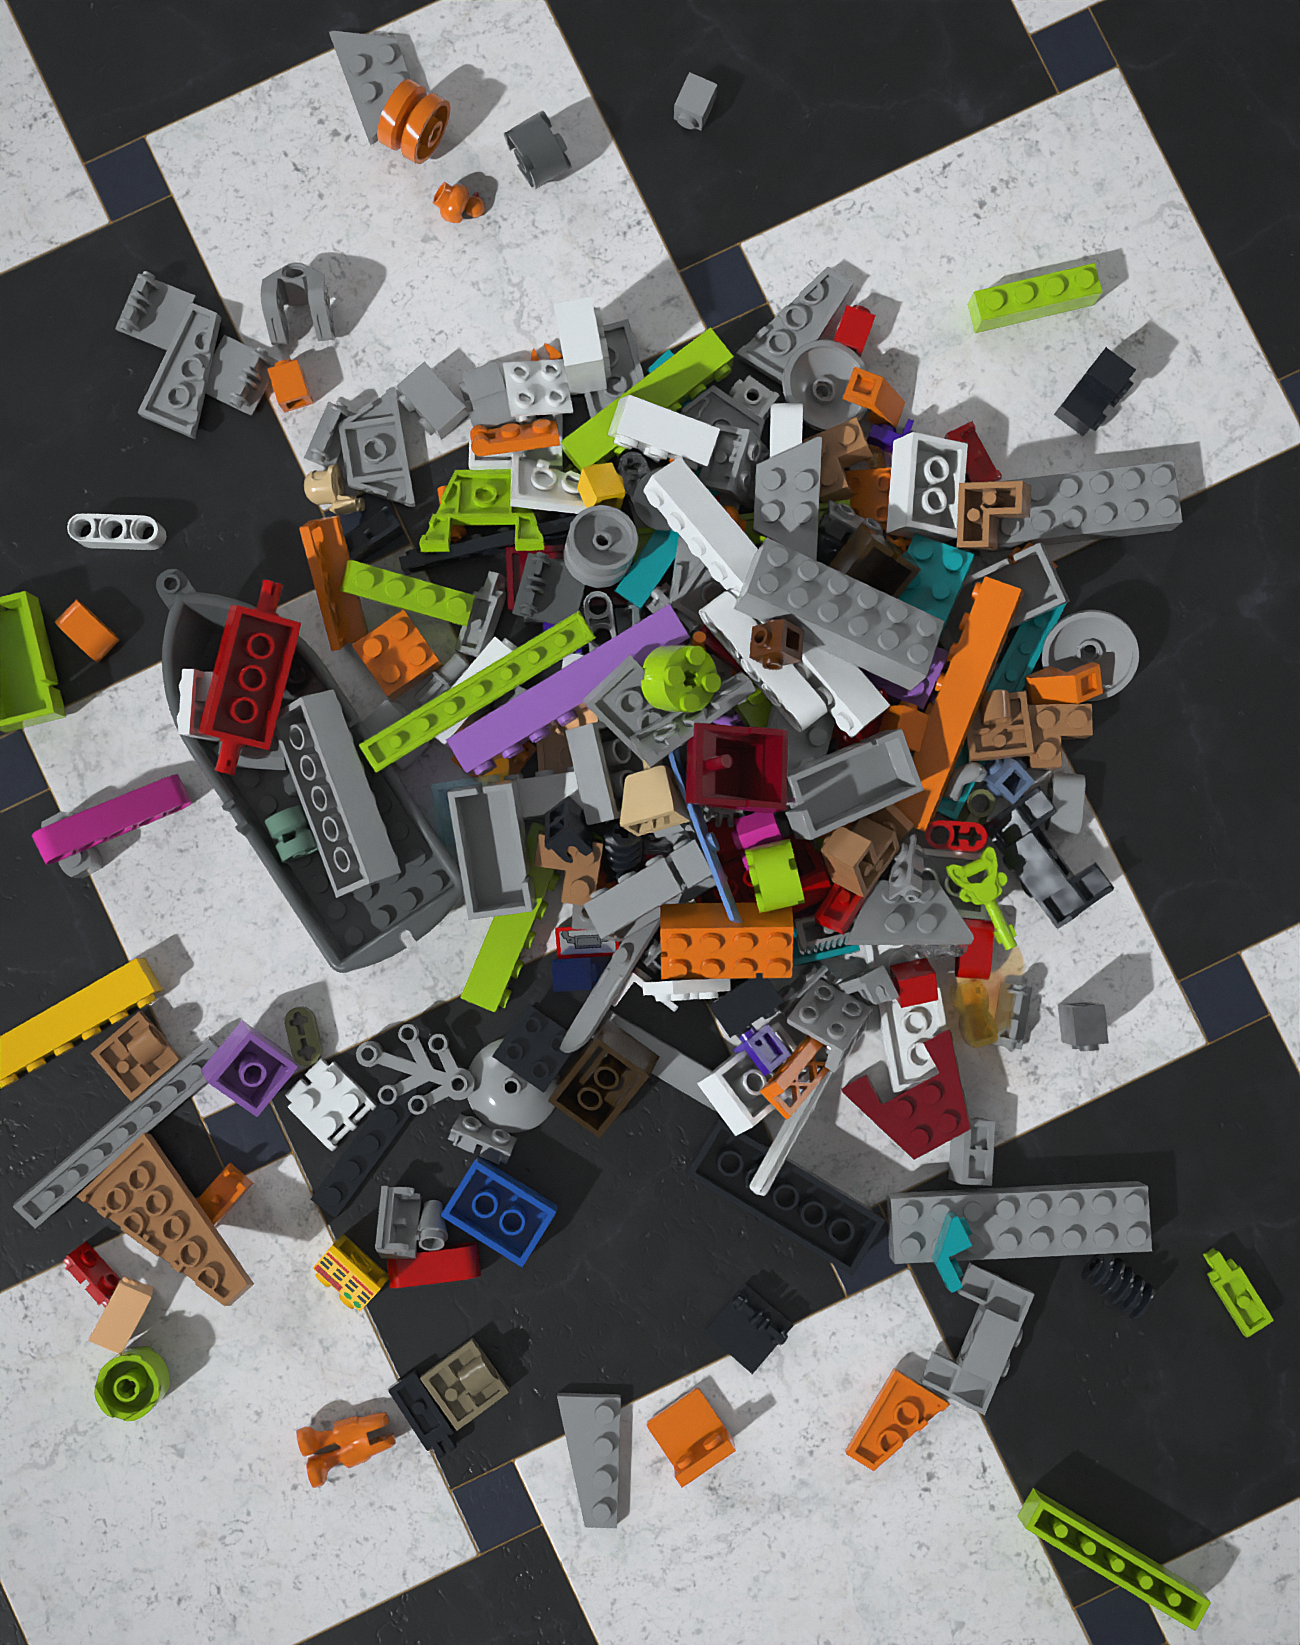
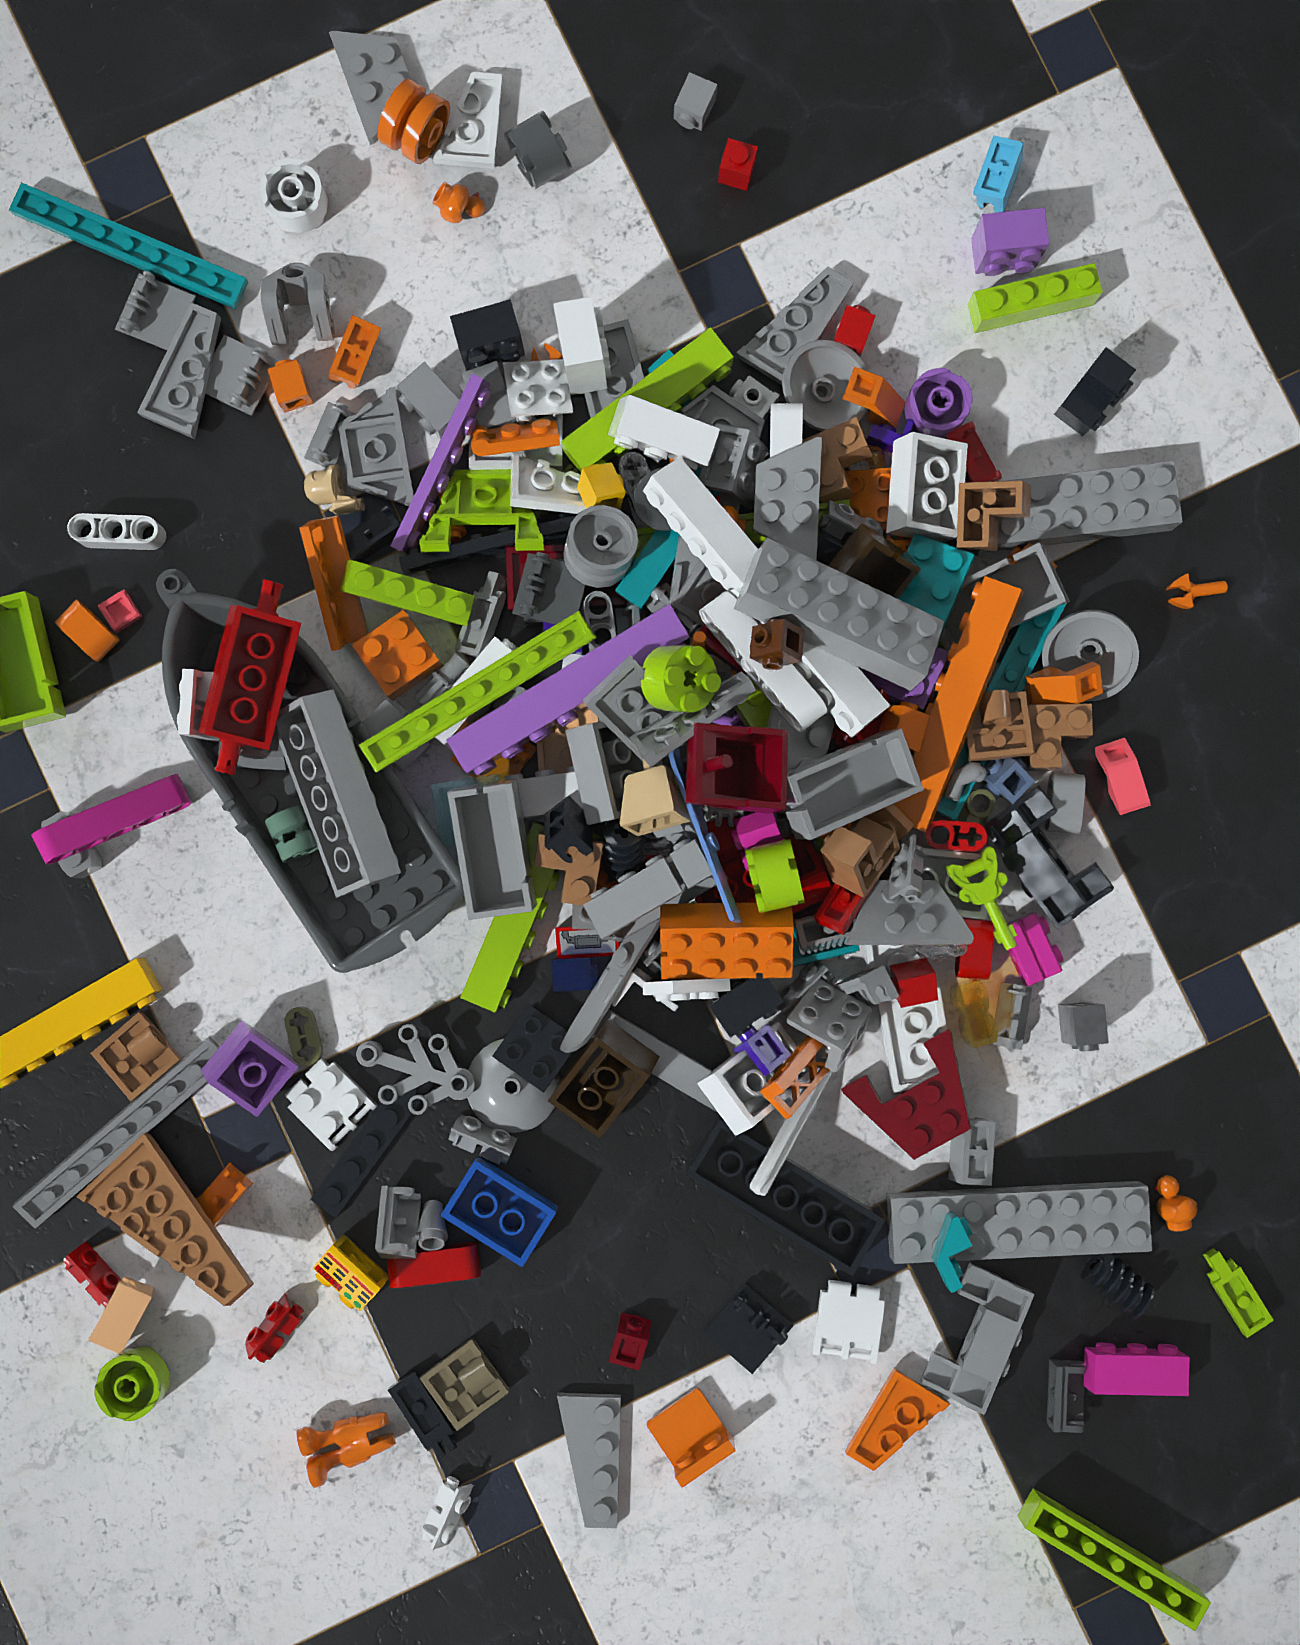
(120, 611): none -> coral tile
(128, 246): none -> teal plate
(263, 1340): none -> red hinge
(292, 212): none -> white brick
(354, 352): none -> orange hinge
(441, 1526): none -> white hinge
(446, 454): none -> medium lavender plate
(474, 129): none -> white wing
(488, 335): none -> black brick
(630, 1341): none -> dark red bracket
(737, 164): none -> red brick
(849, 1320): none -> white plate
(945, 389): none -> medium lavender brick
(999, 173): none -> medium azure hinge
(1010, 241): none -> medium lavender brick
(1034, 954): none -> dark pink brick
(1066, 1395): none -> dark grey hinge
(1123, 776): none -> coral slope
(1136, 1370): none -> dark pink brick
(1174, 1208): none -> orange animal
(1194, 590): none -> orange bar

